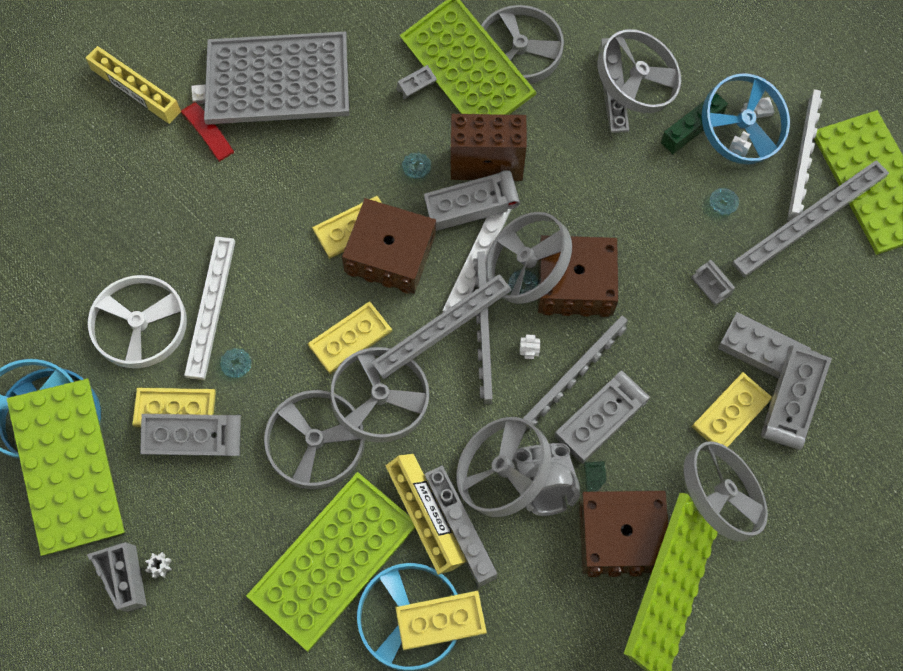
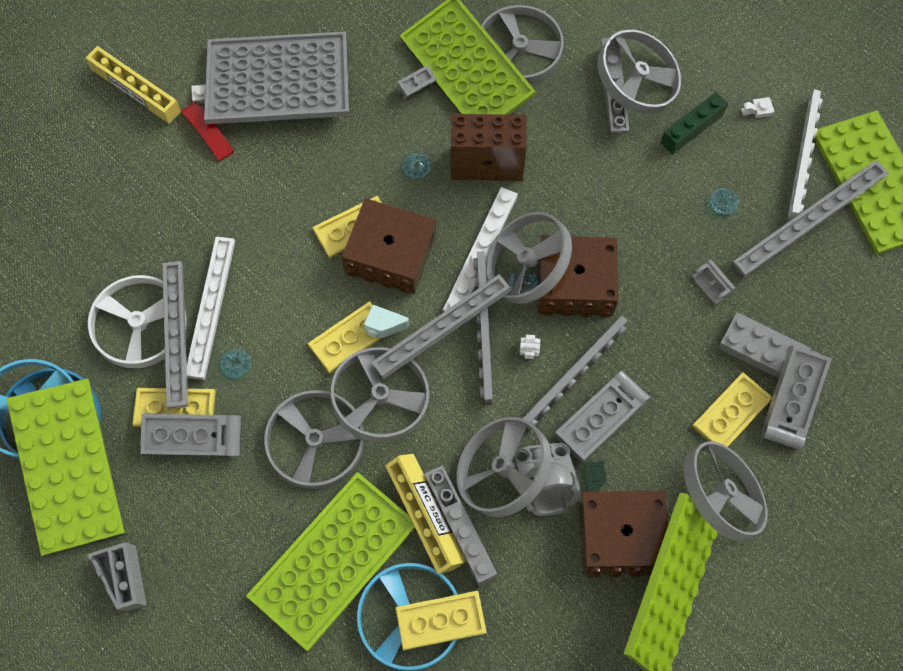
(164, 566): white gear -> none
(175, 335): none -> light grey plate
(384, 322): none -> light aqua slope
(472, 200): light grey hinge -> none
(740, 145): white plate -> none
(763, 144): dark azure piece -> none

